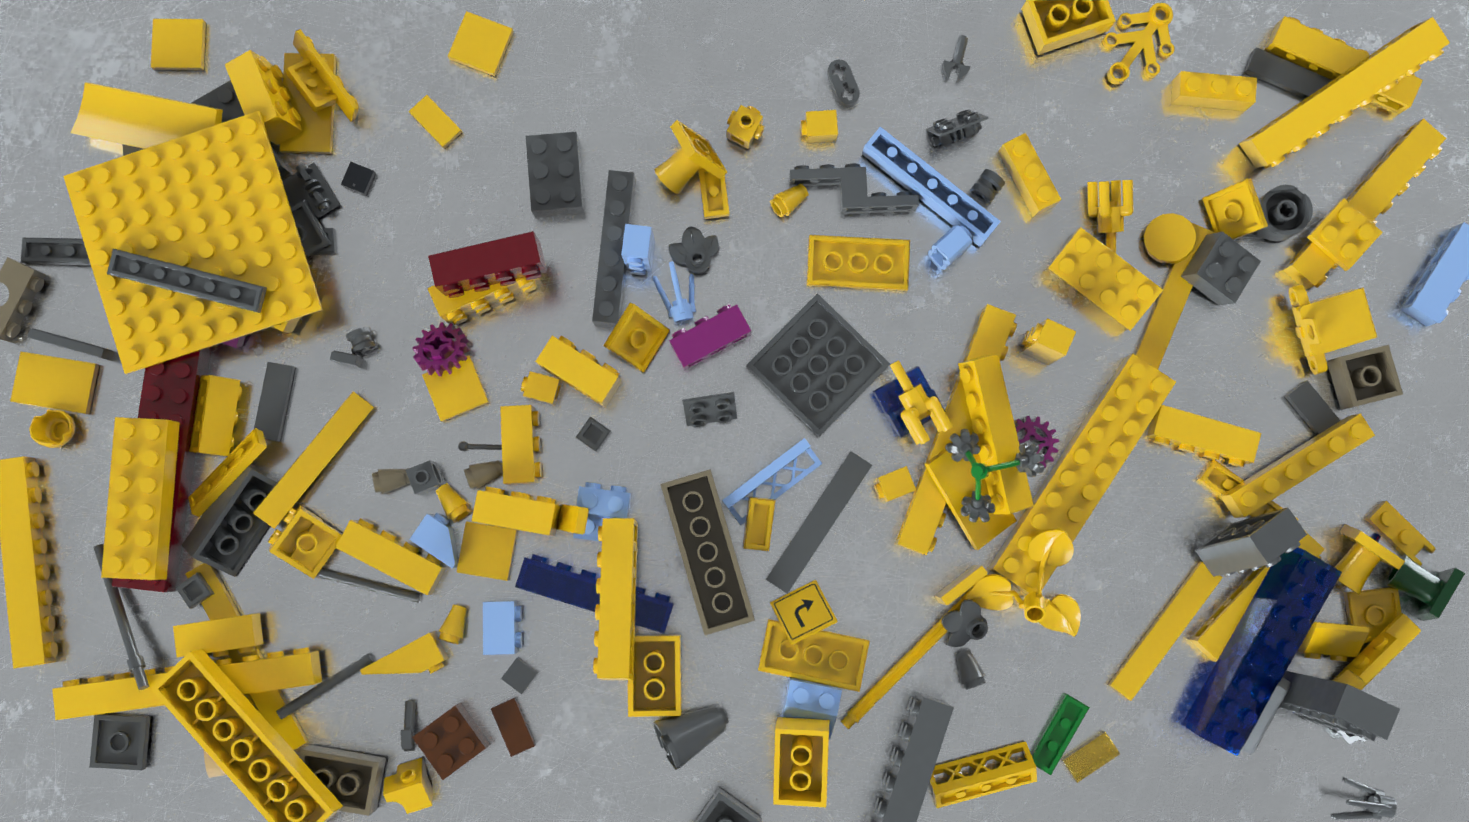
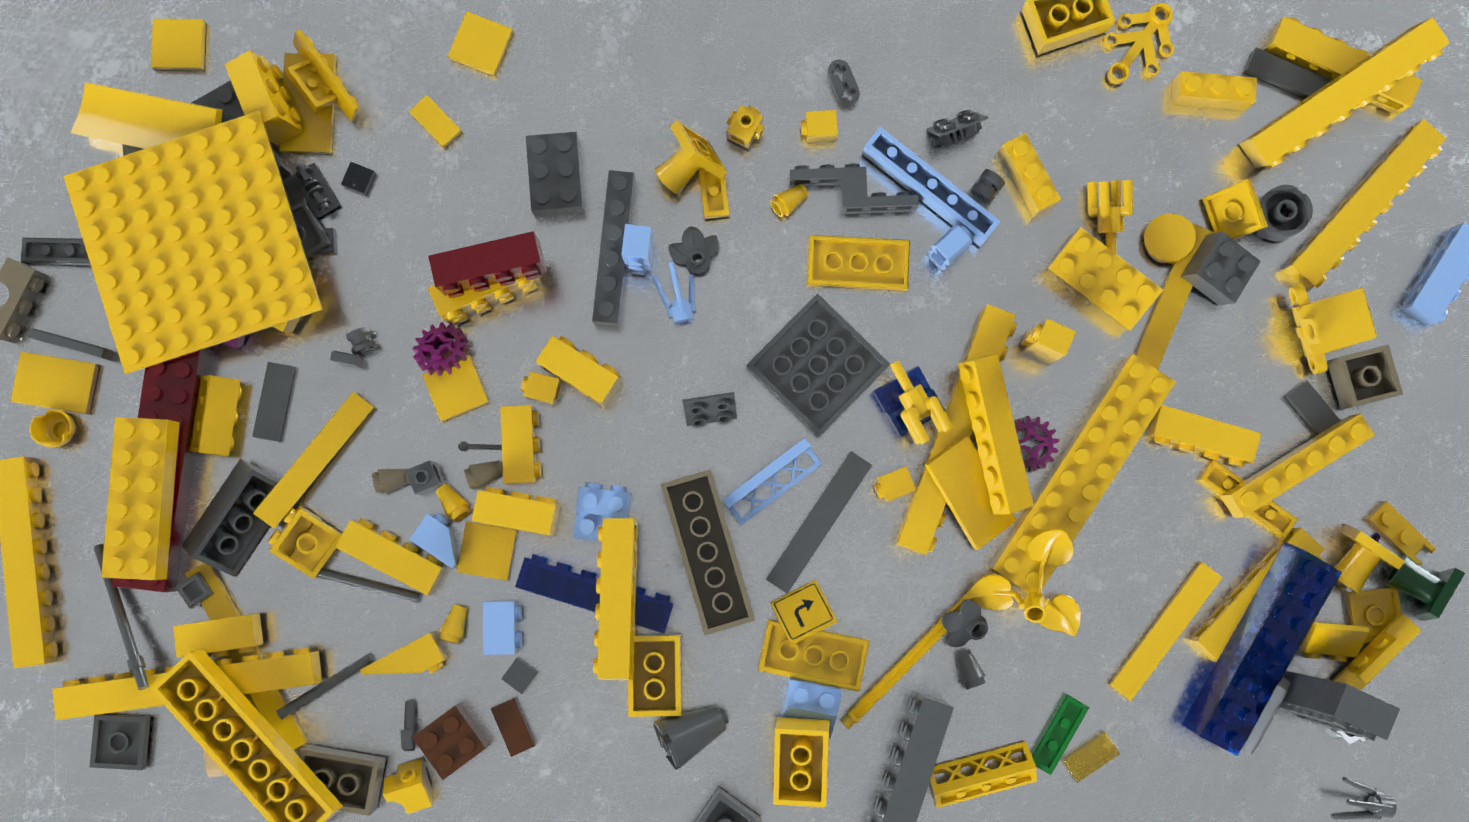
(186, 280): dark grey tile -> none
(227, 472): yellow tile -> none
(572, 519): yellow tile -> none
(593, 434): dark grey tile -> none
(636, 337): yellow tile -> none
(710, 336): magenta brick -> none
(758, 523): yellow tile -> none
(957, 60): dark grey bar -> none
(961, 584): yellow tile -> none
(965, 446): dark grey plant -> none
(1252, 543): dark grey brick -> none
(1344, 234): yellow plate -> none

